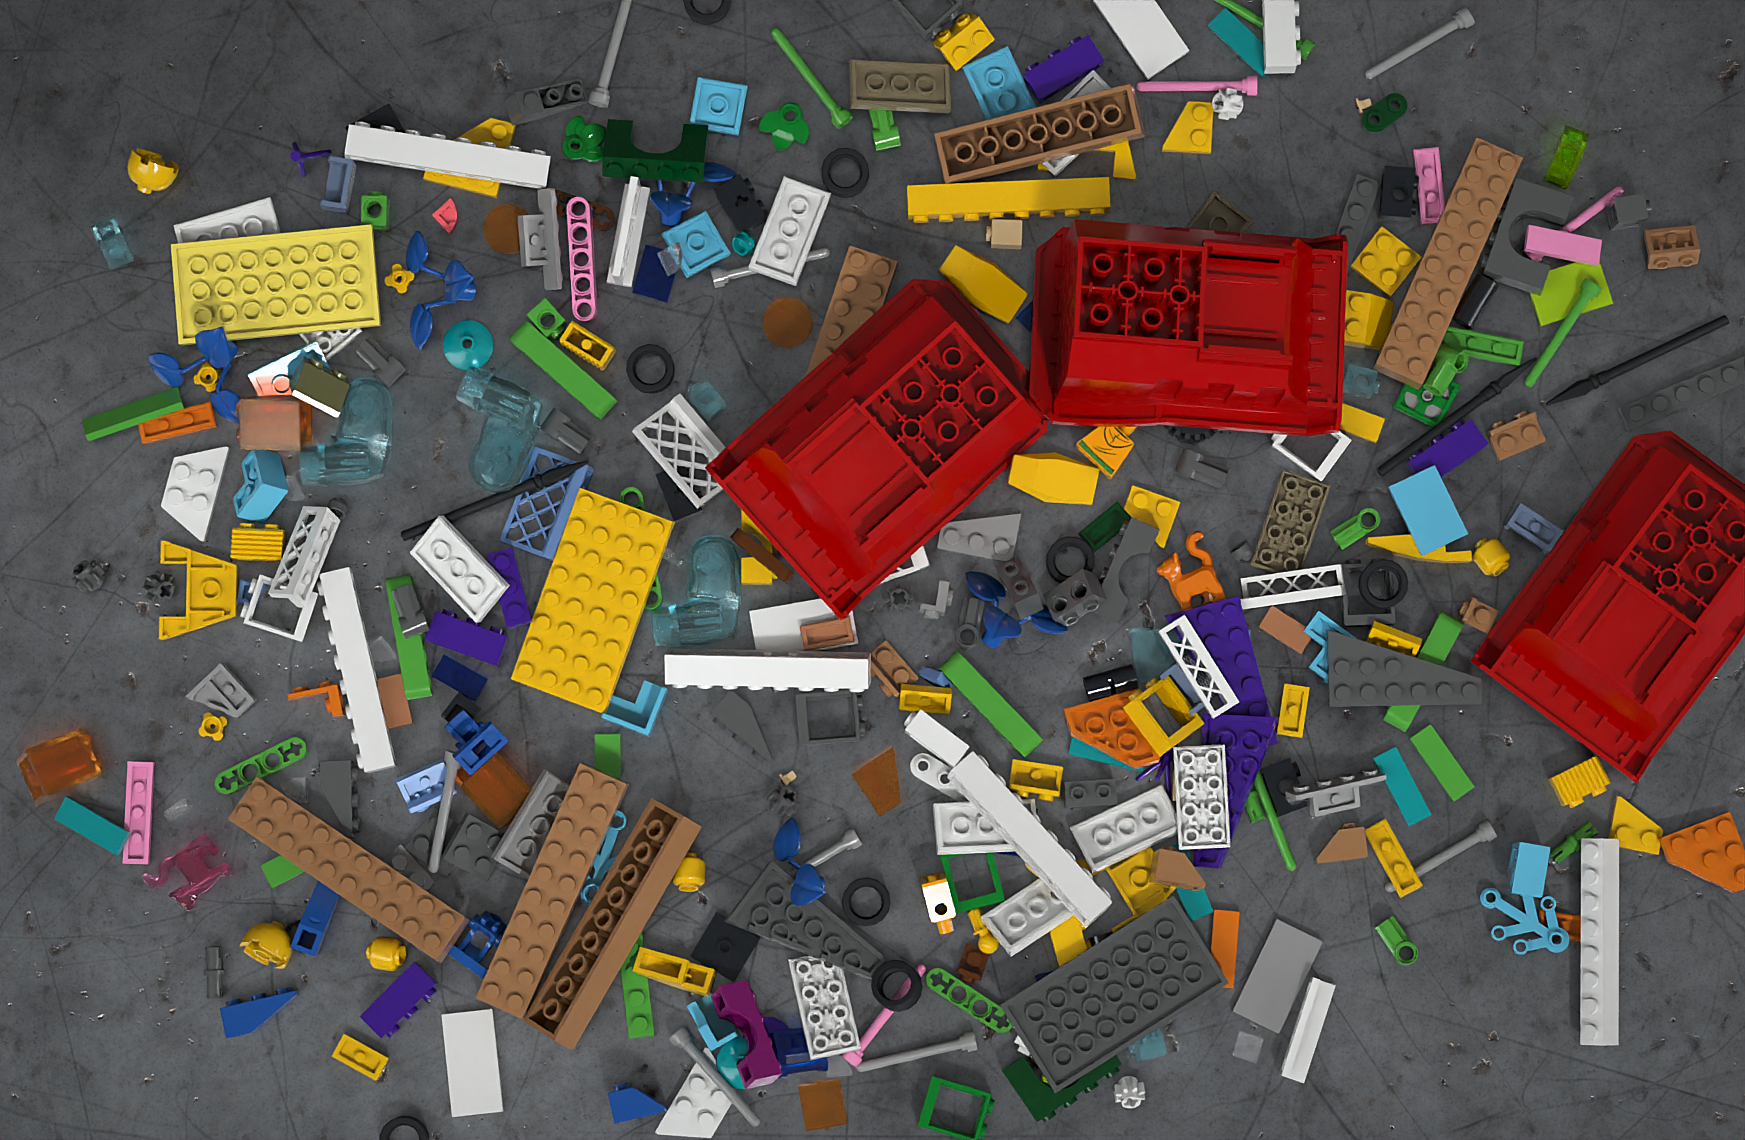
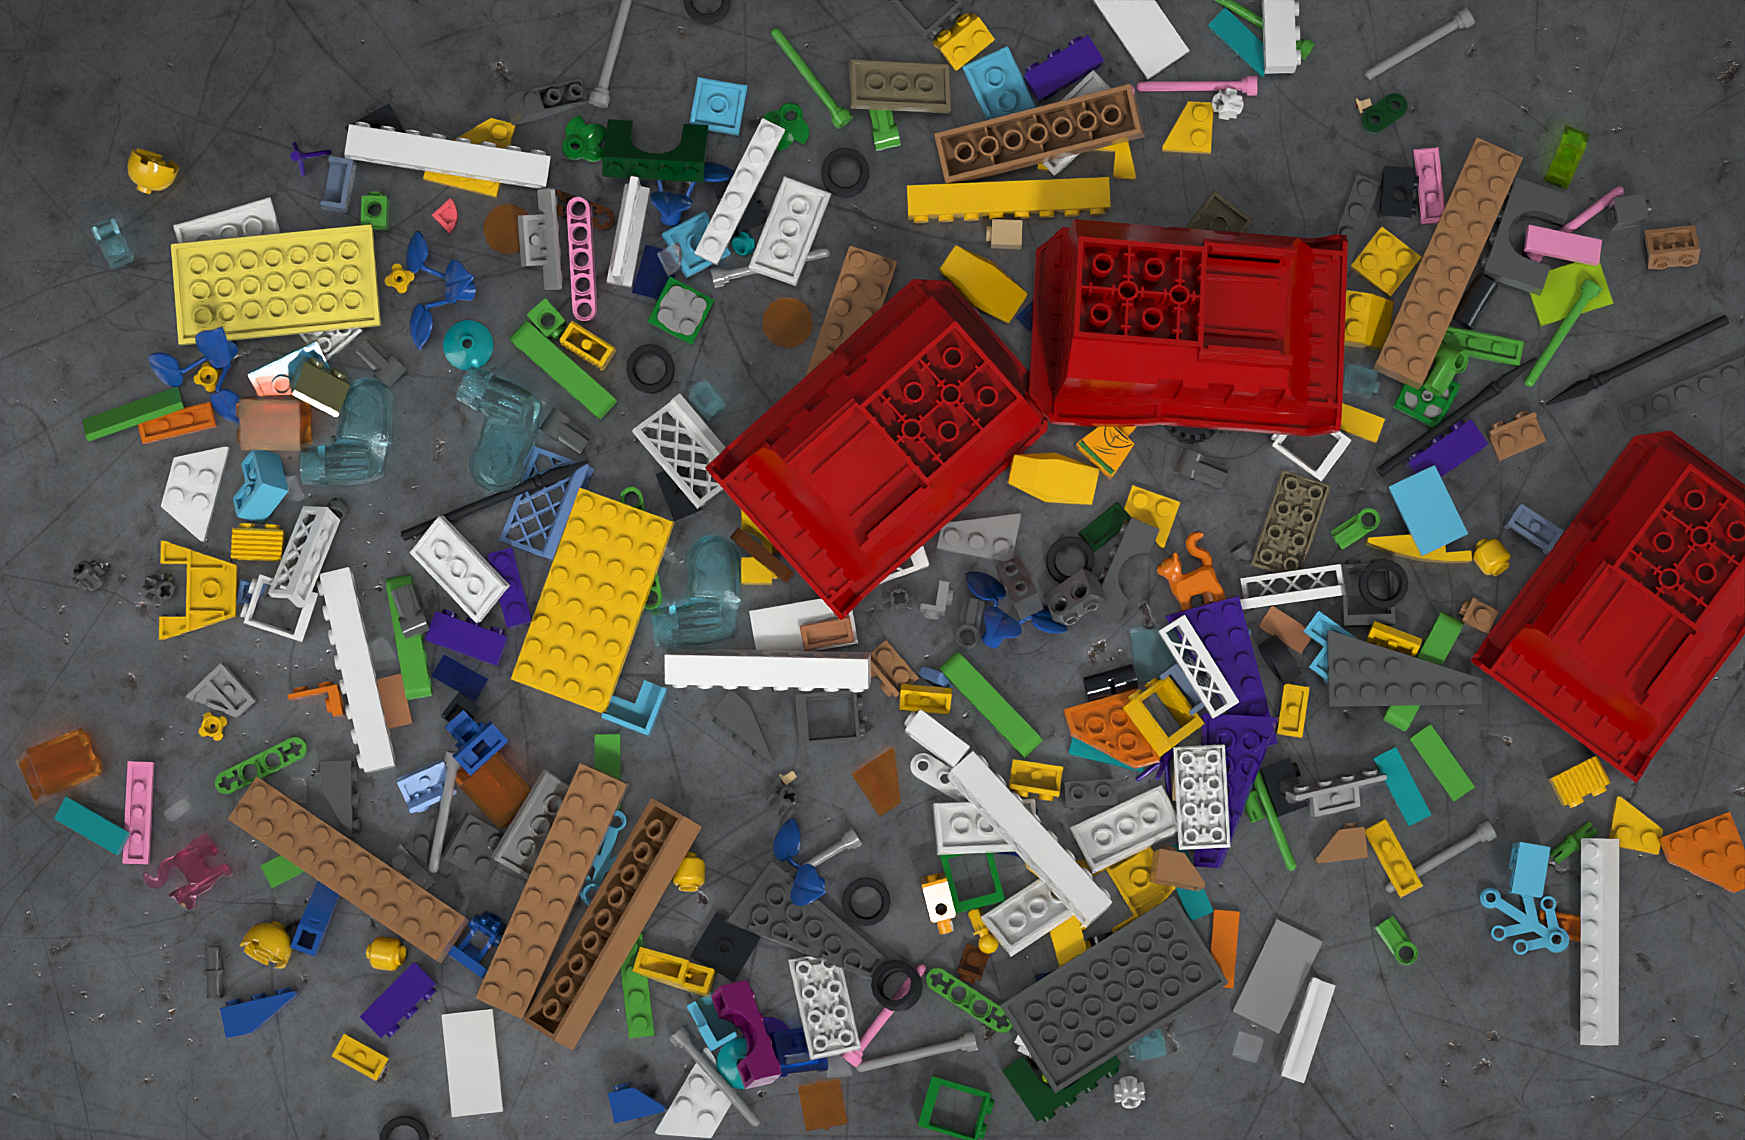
(680, 310): none -> light grey piece
(739, 191): none -> white plate
(1279, 659): none -> black tyre

